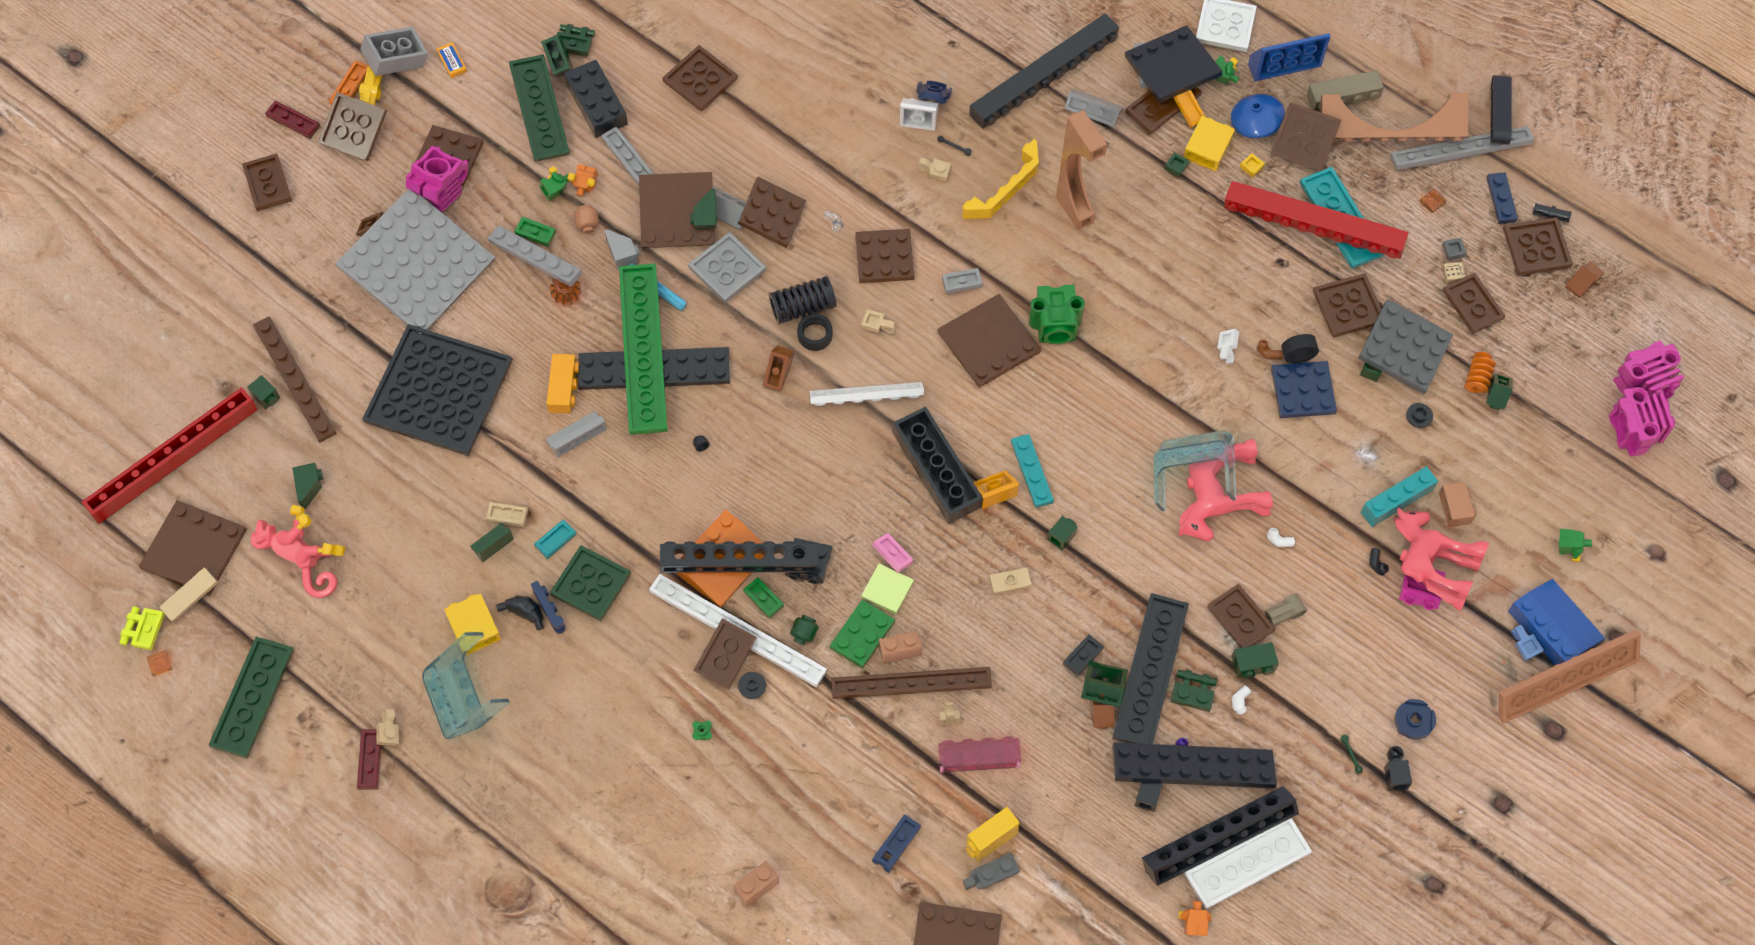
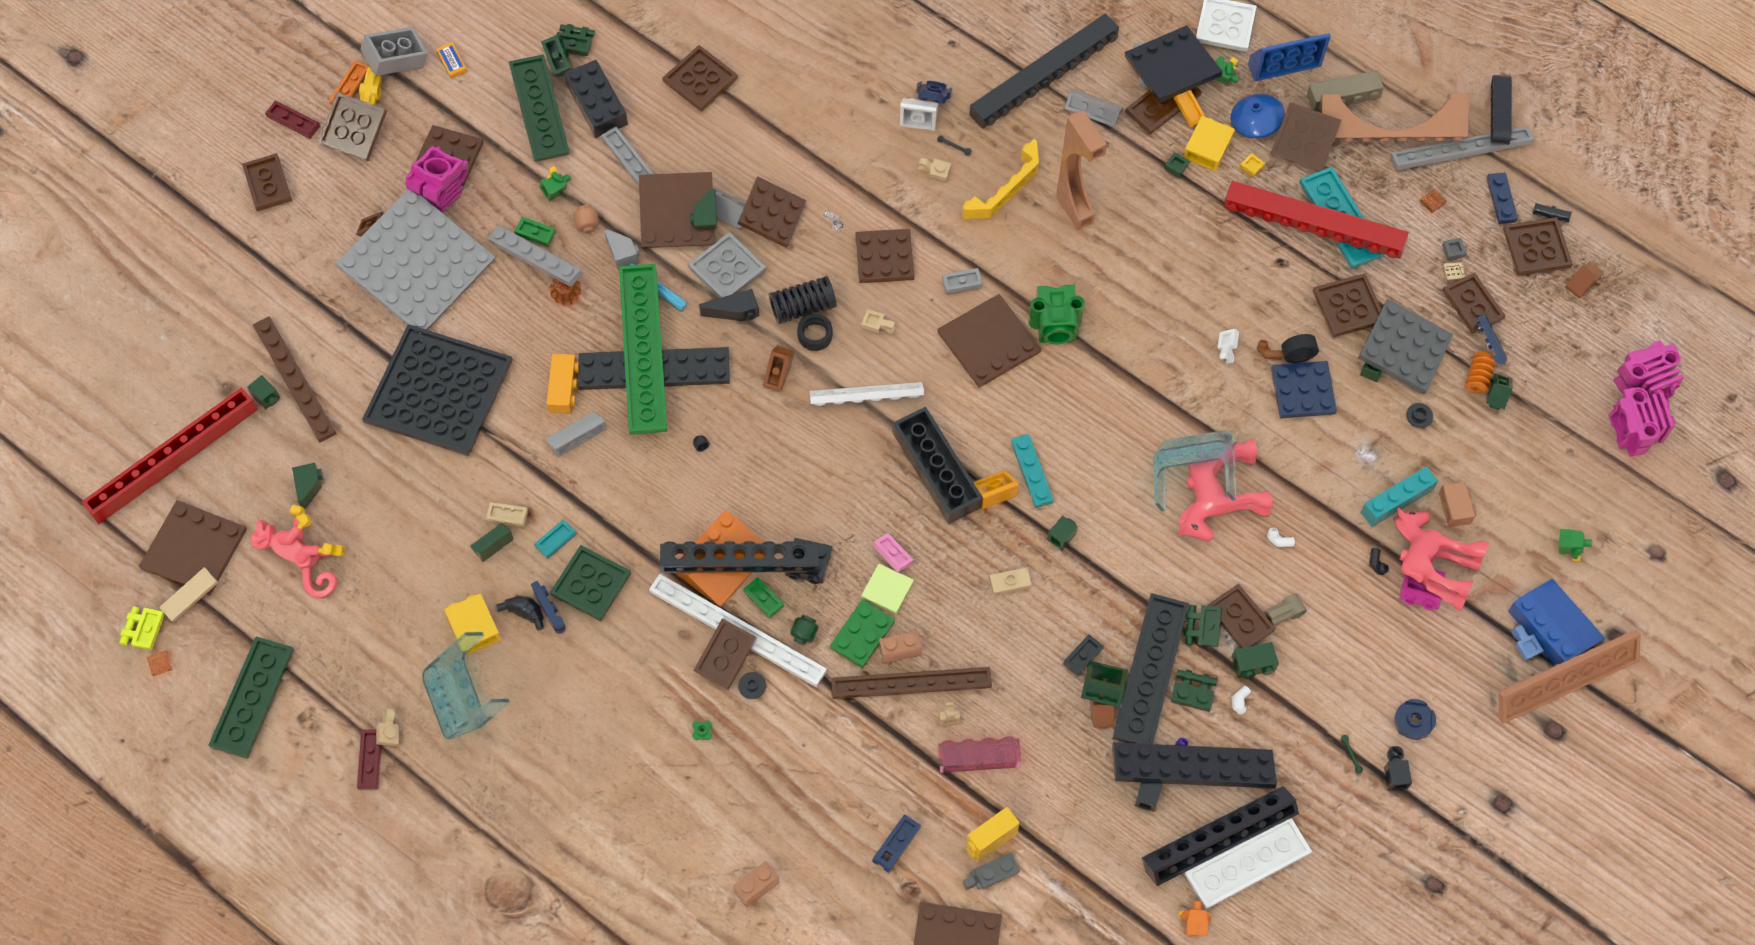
(584, 179): orange piece -> none
(735, 307): none -> black slope
(1209, 625): none -> dark green plate
(1492, 340): none -> dark blue plate

